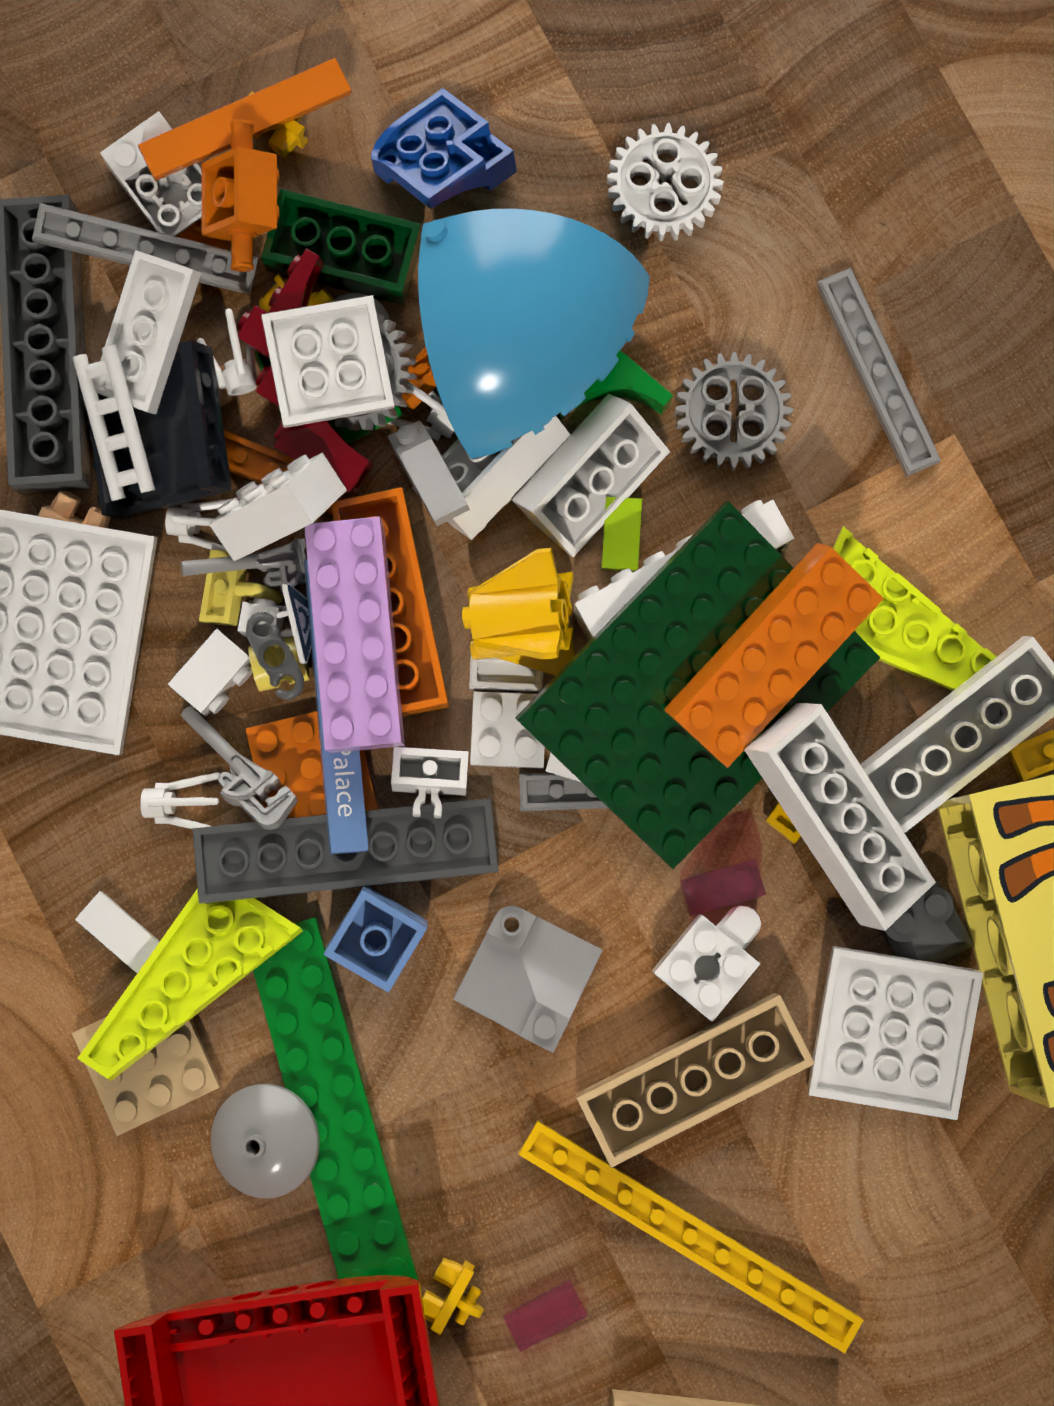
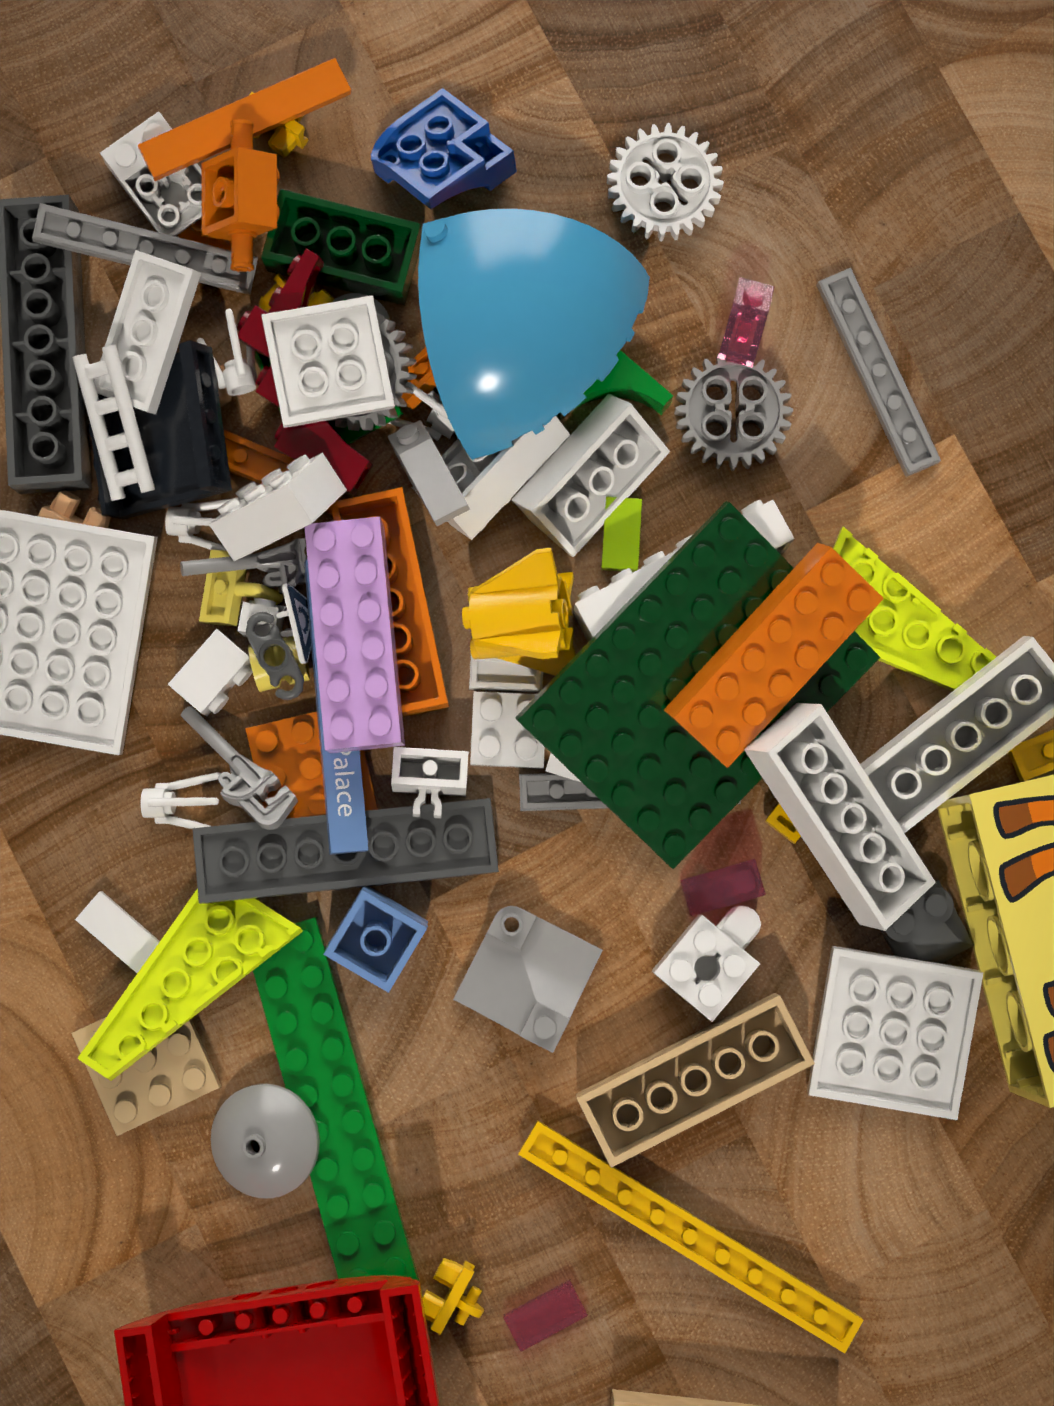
(746, 322): none -> clear pink slope

